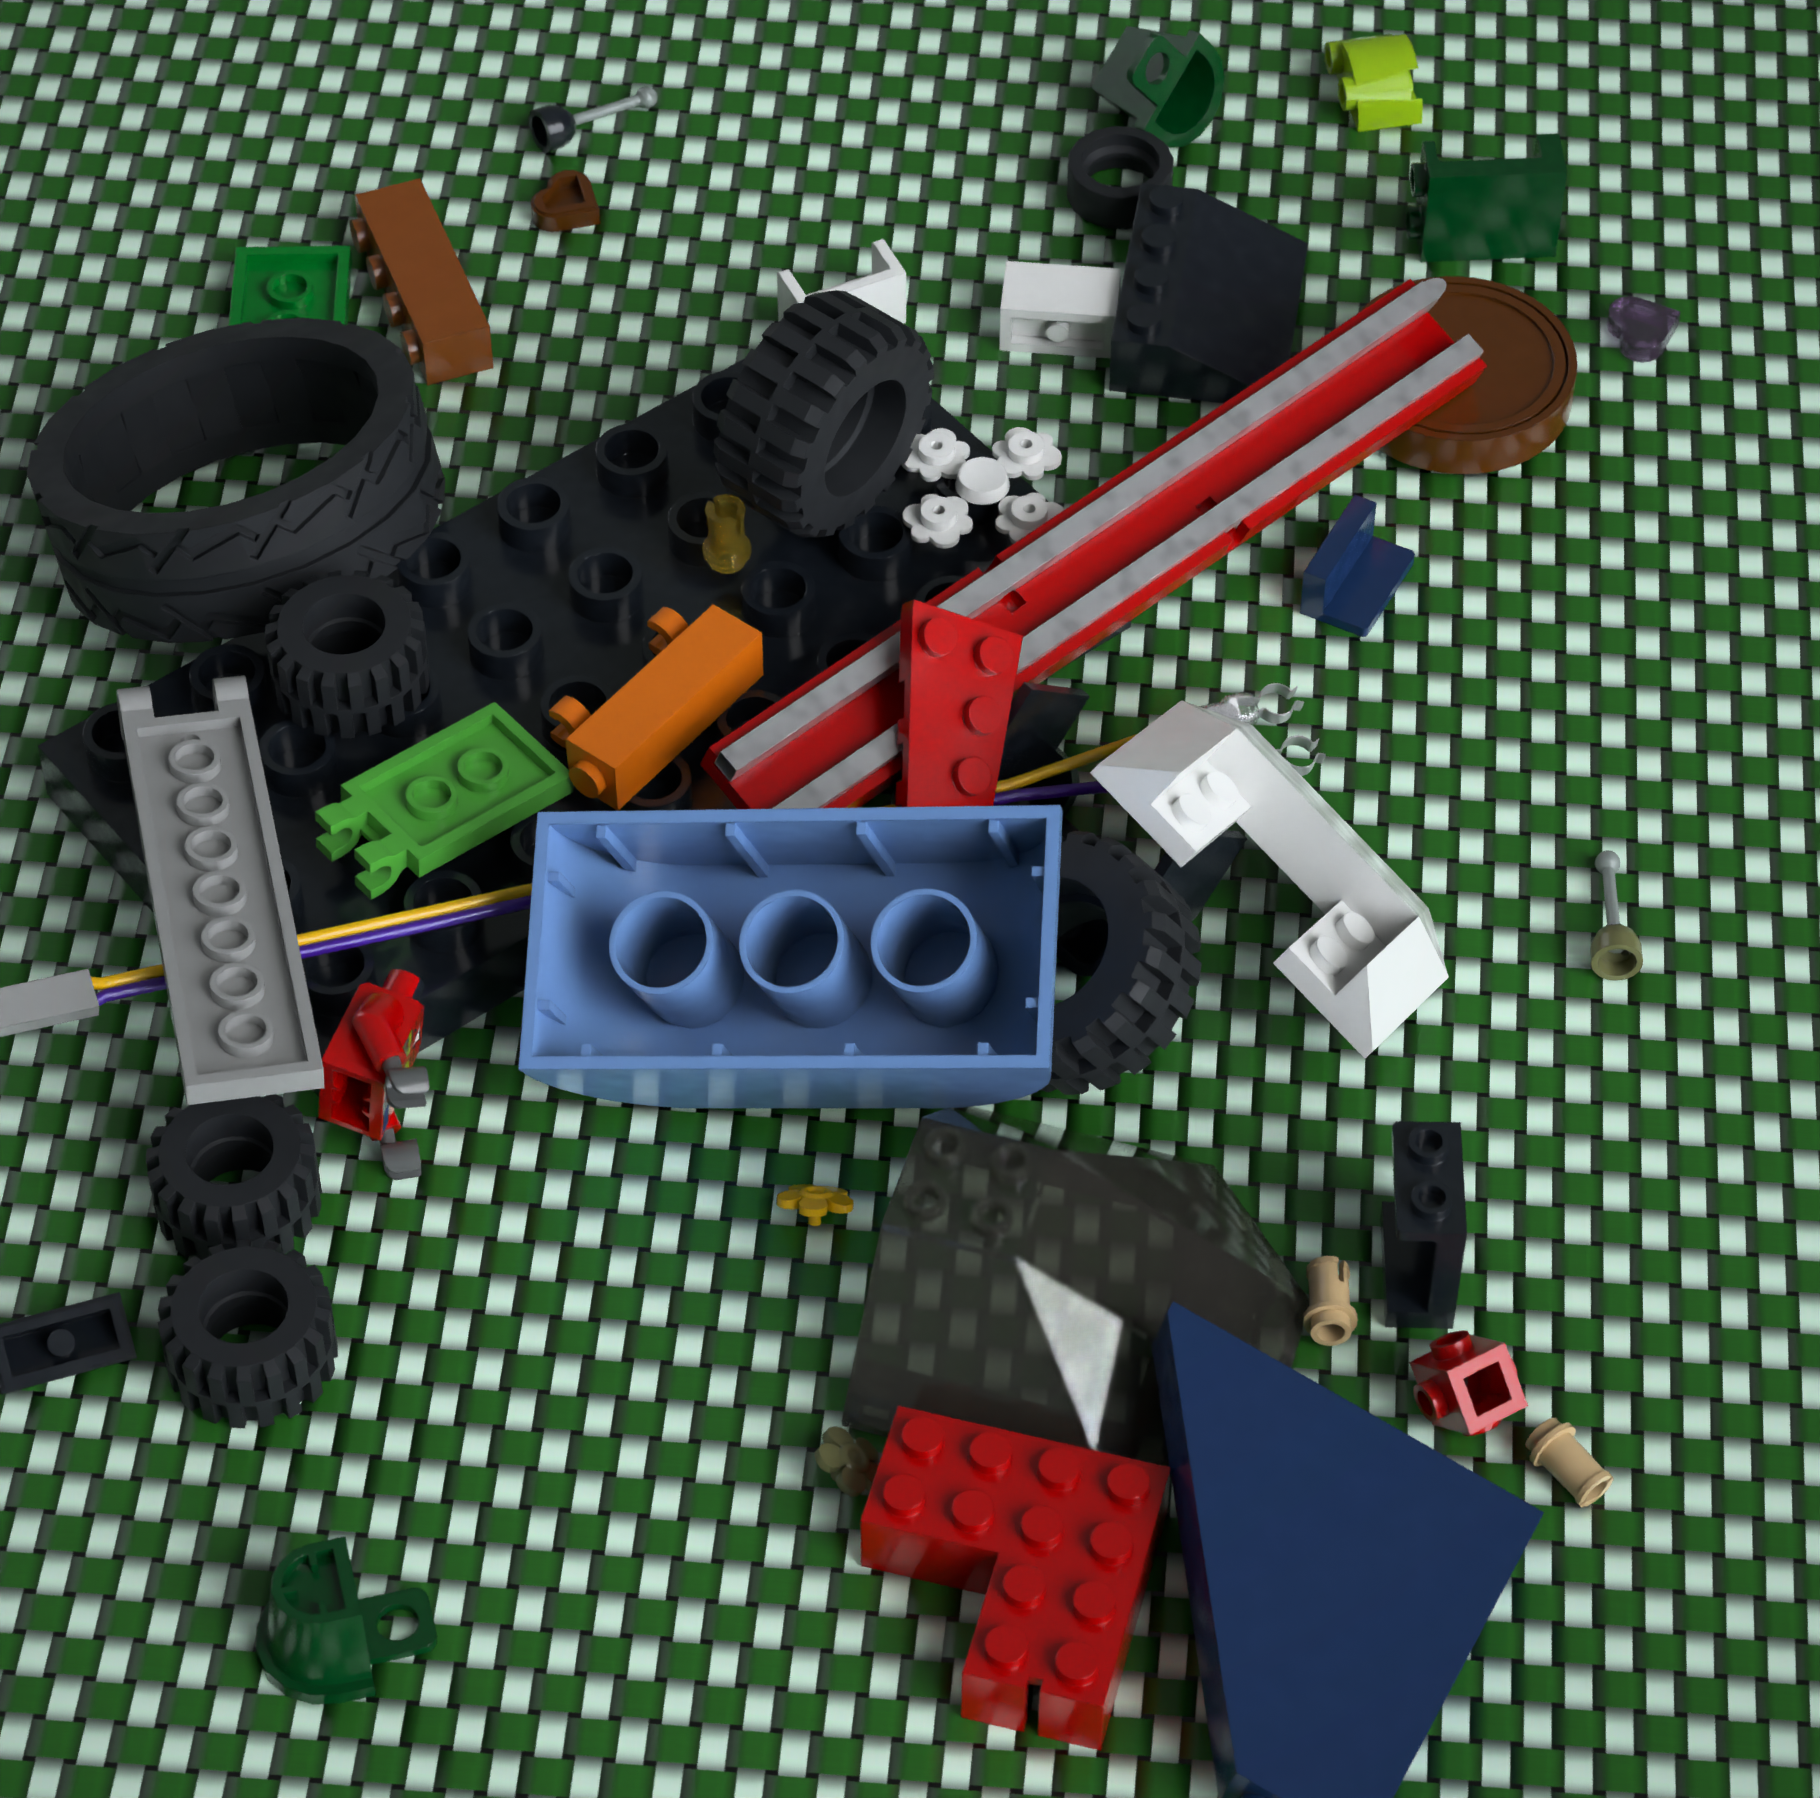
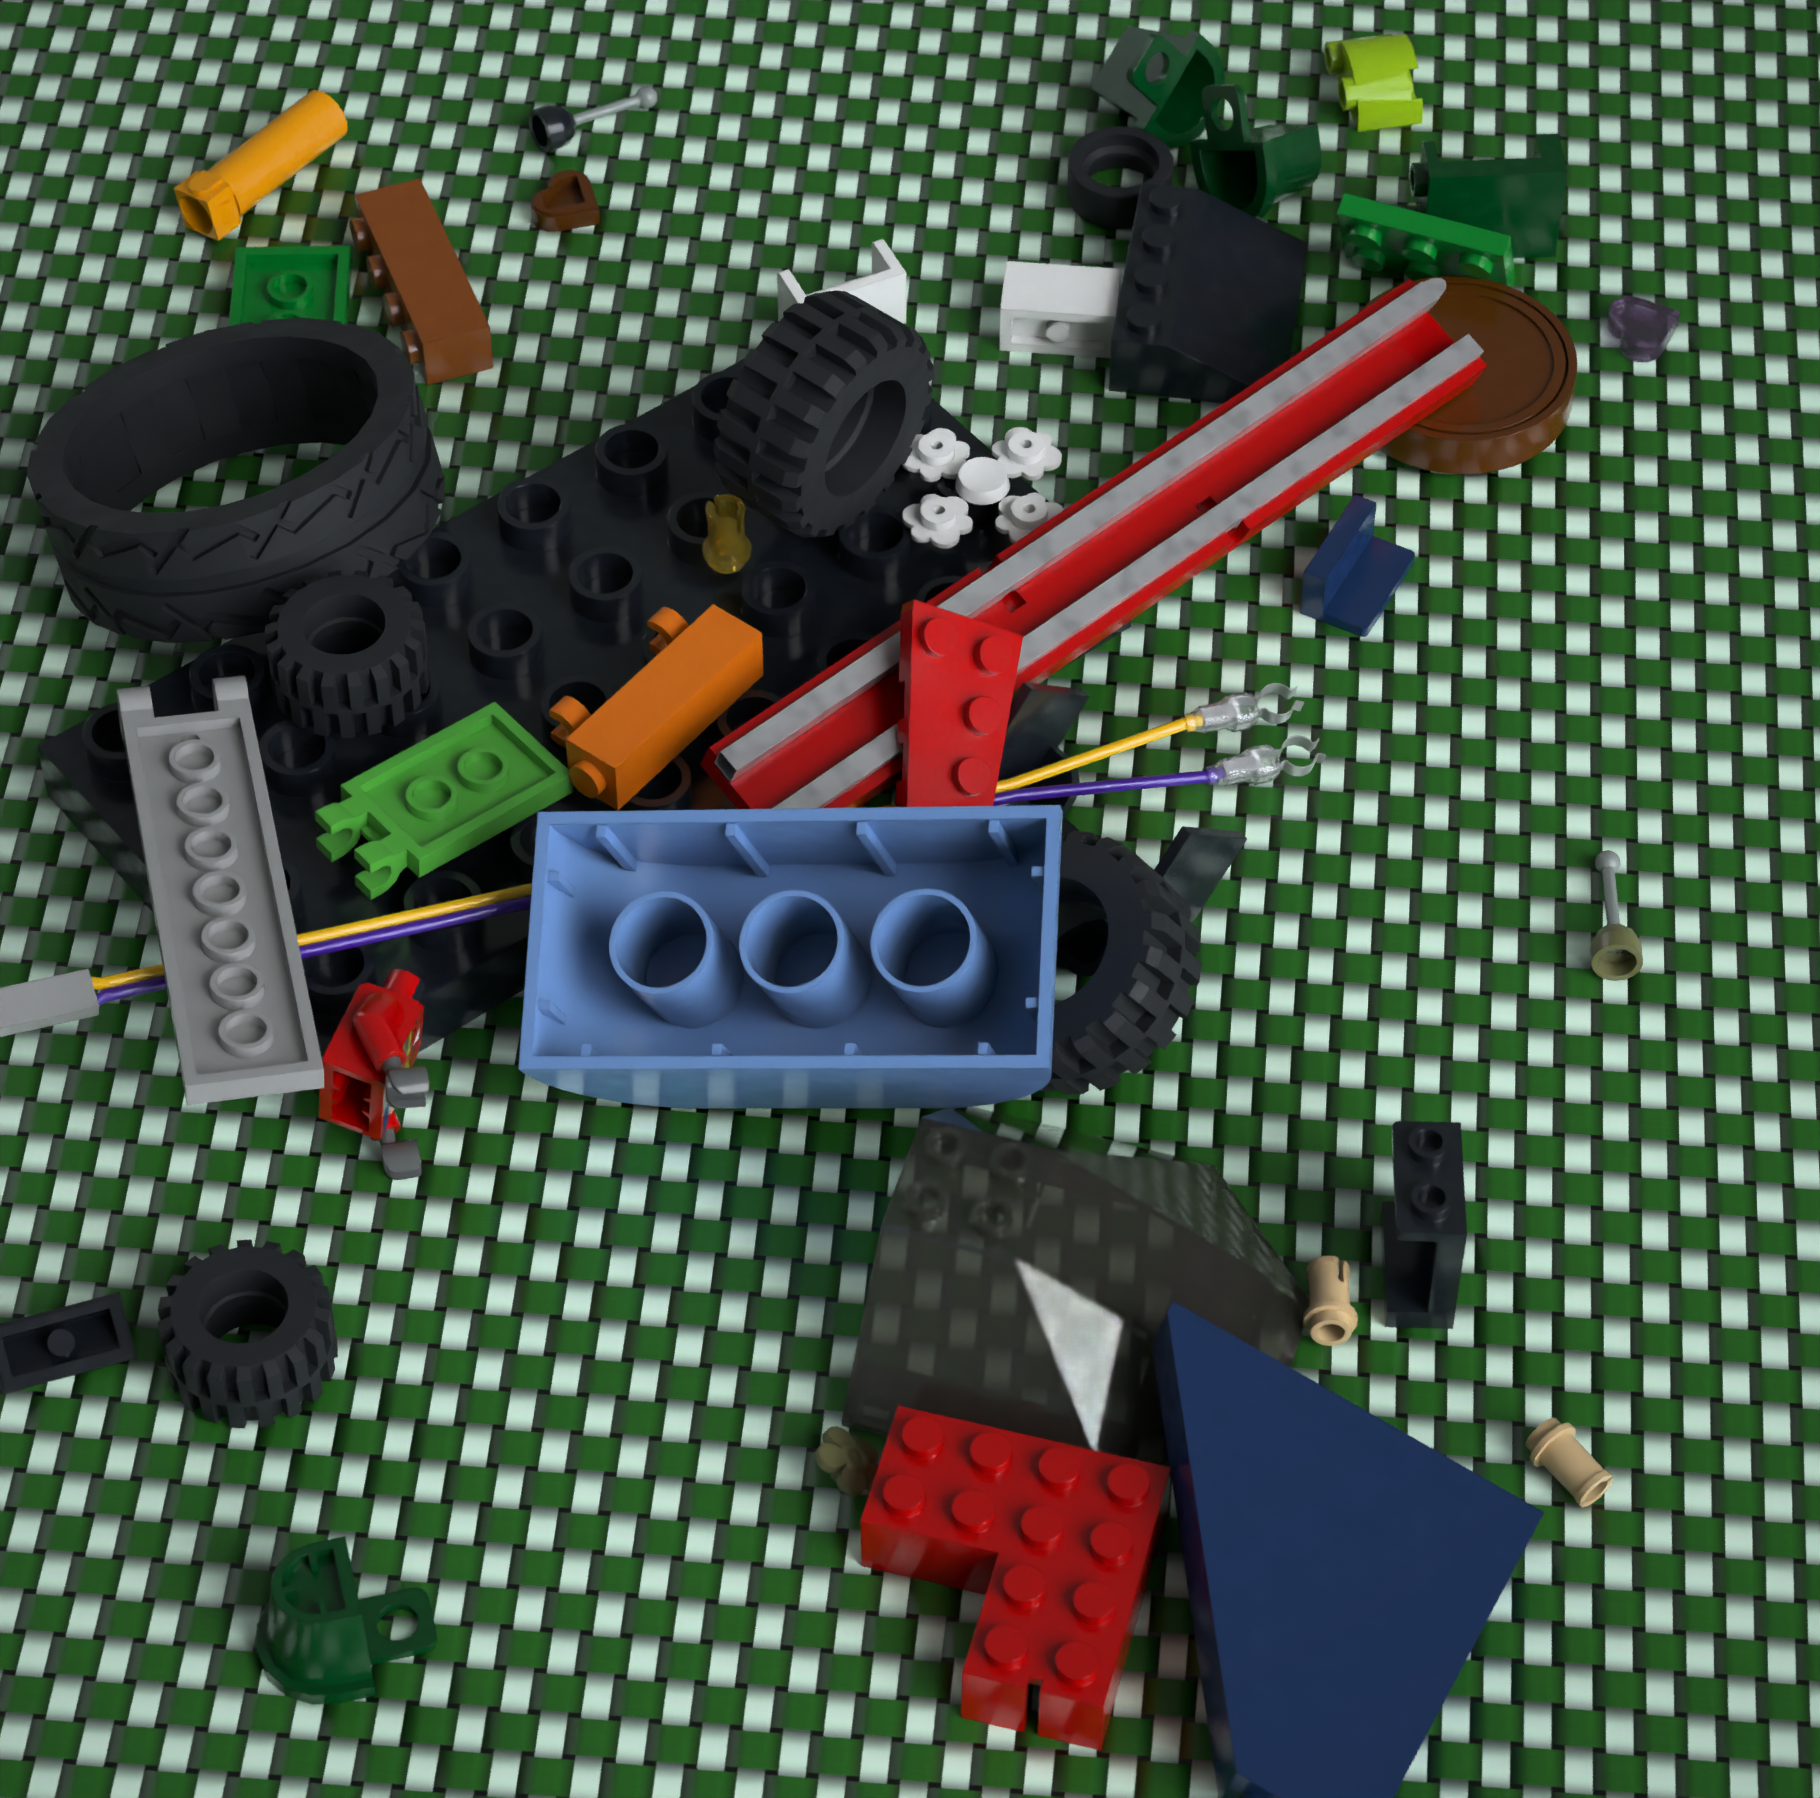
(218, 197): none -> light orange piece
(226, 1138): black tyre -> none
(815, 1201): yellow plant -> none
(1252, 165): none -> dark green container
(1375, 945): white slope -> none
(1421, 244): none -> green plate
(1467, 1383): red brick -> none

